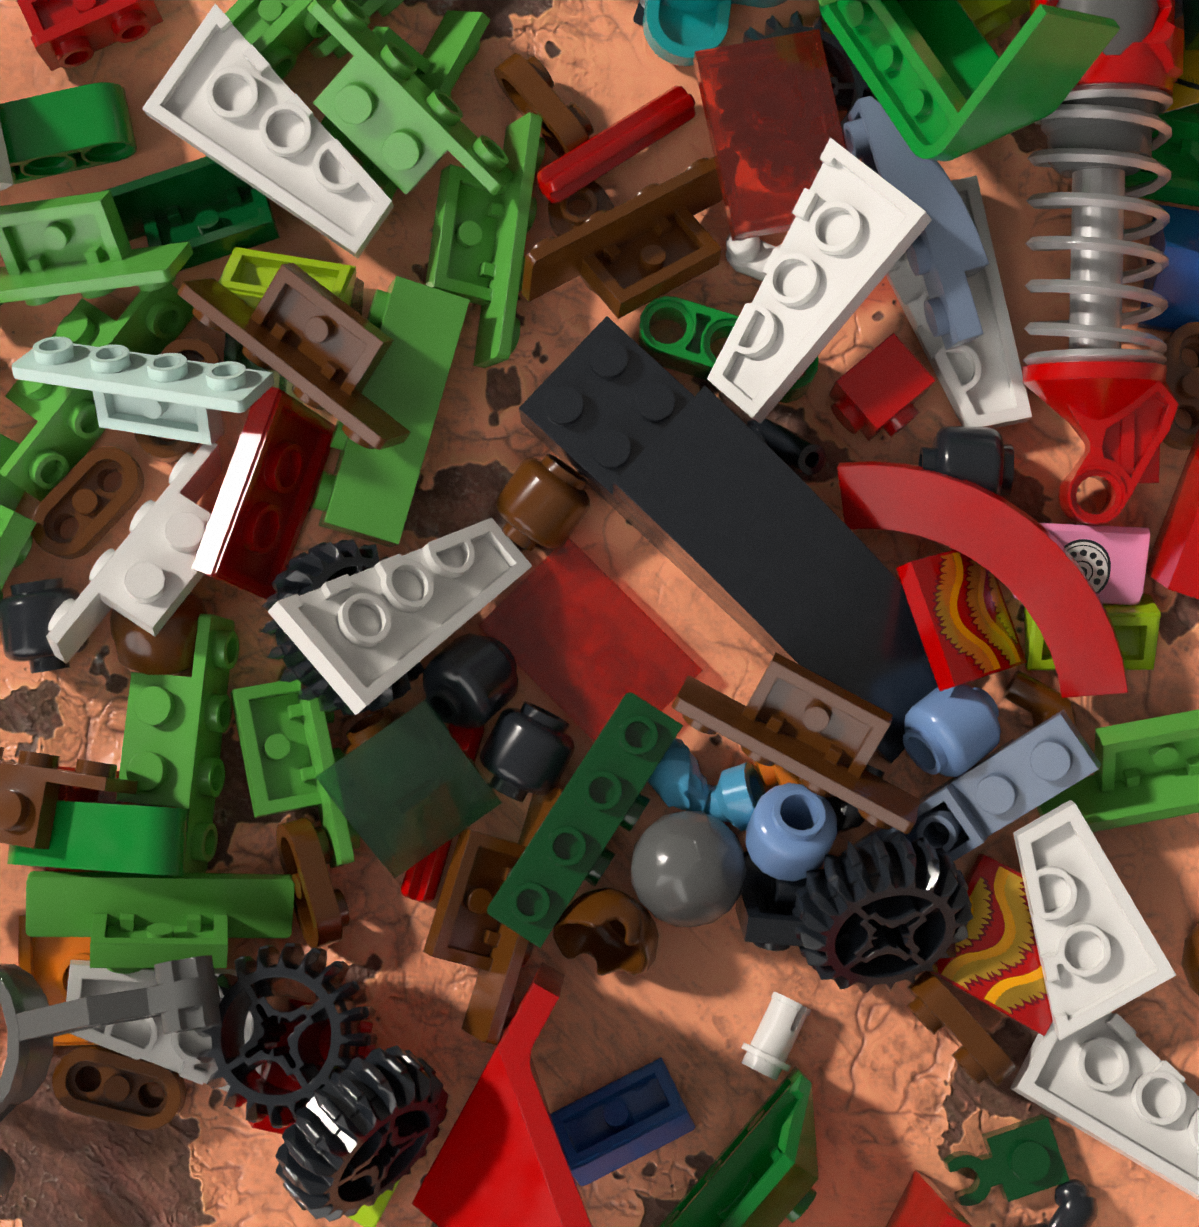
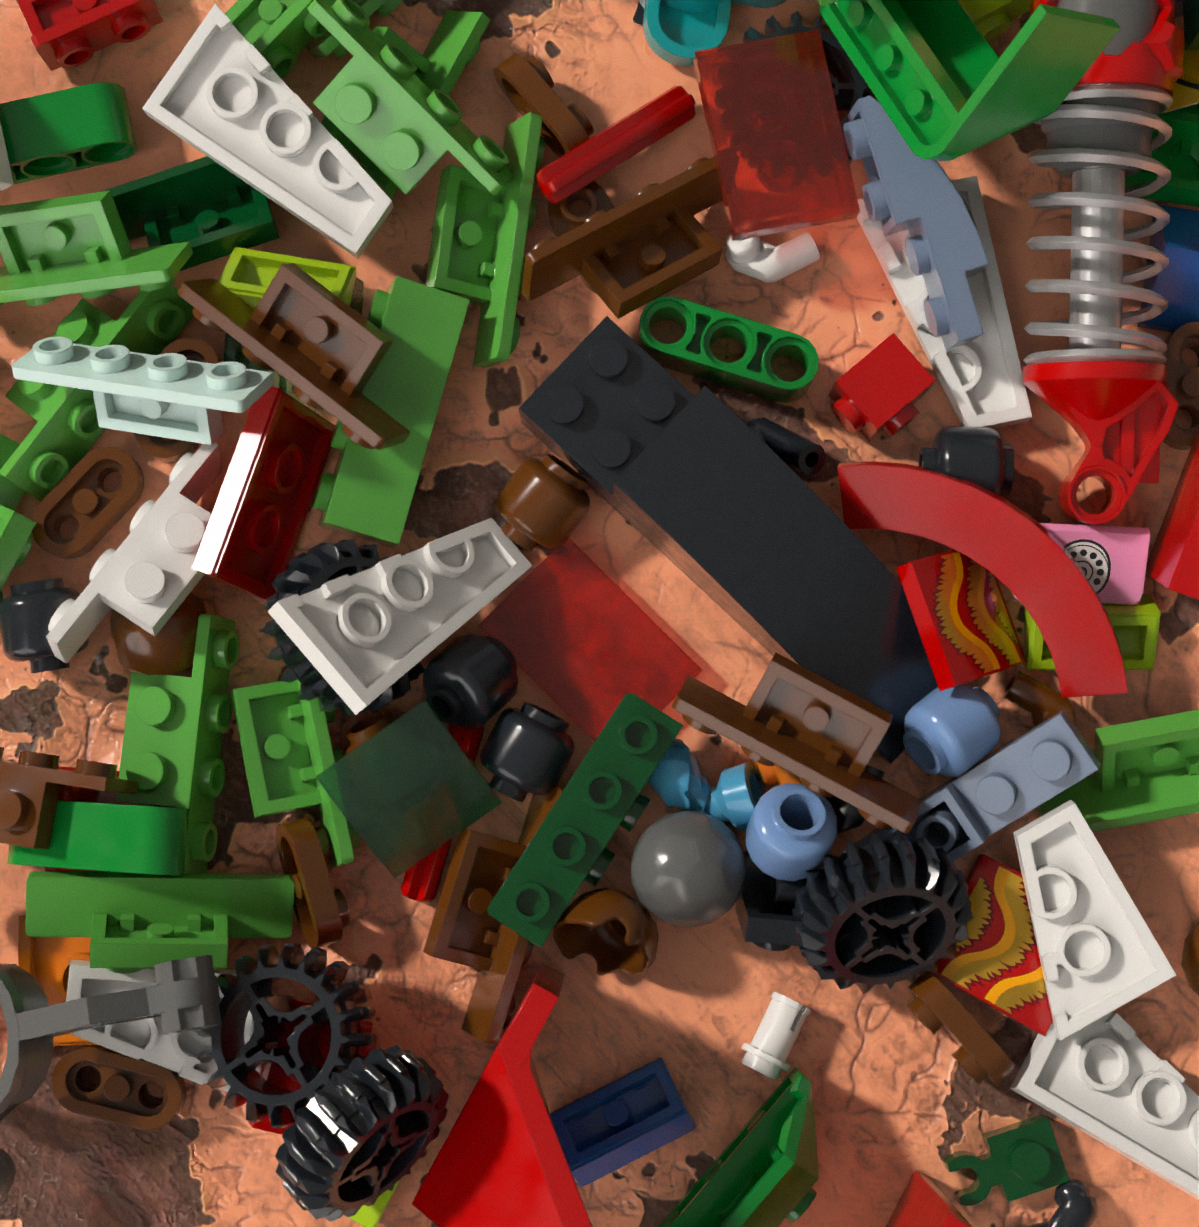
(832, 258): white wing -> none

